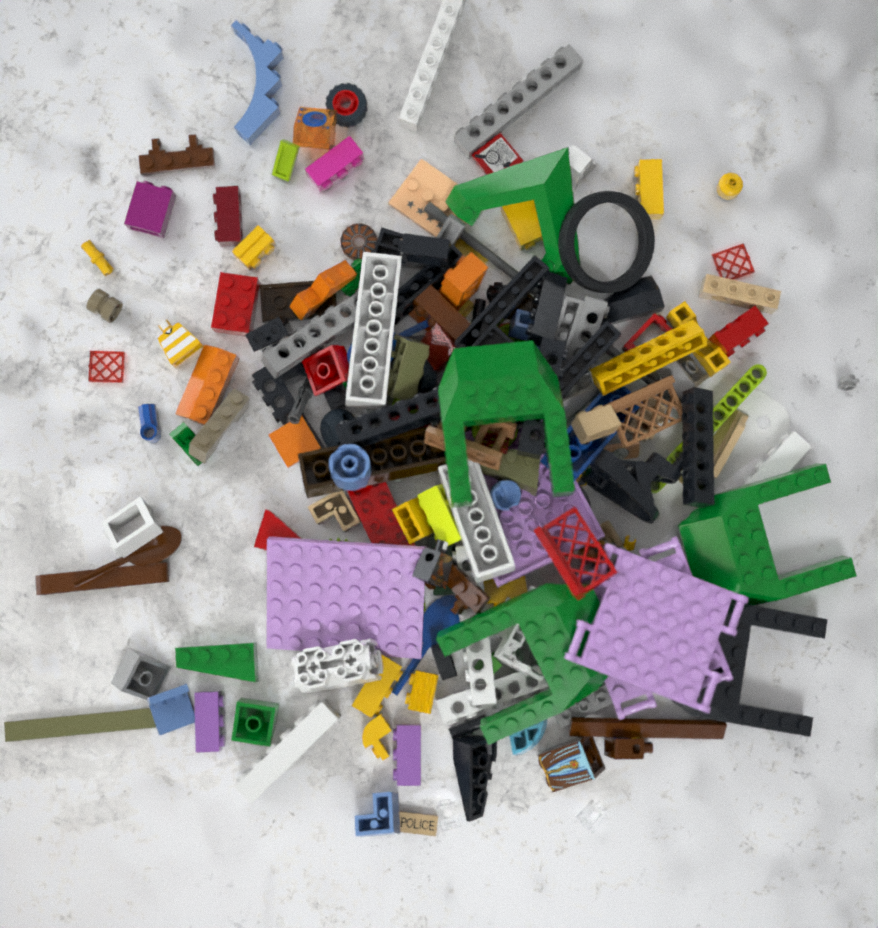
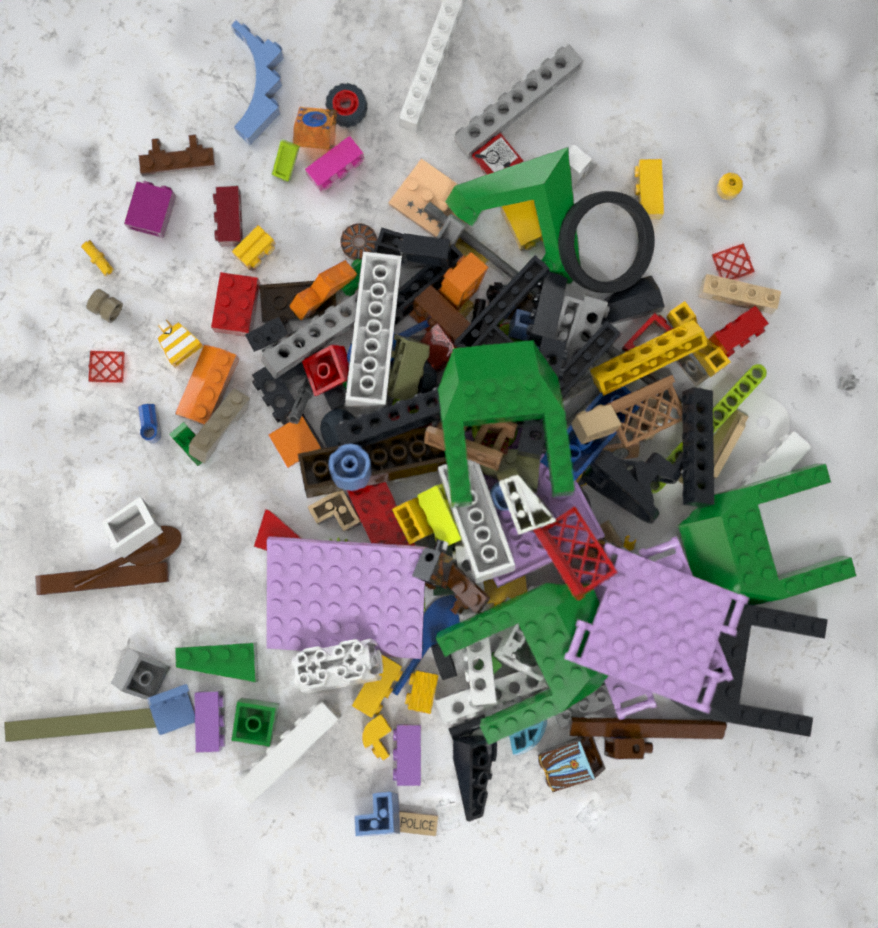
(523, 502): none -> wedge

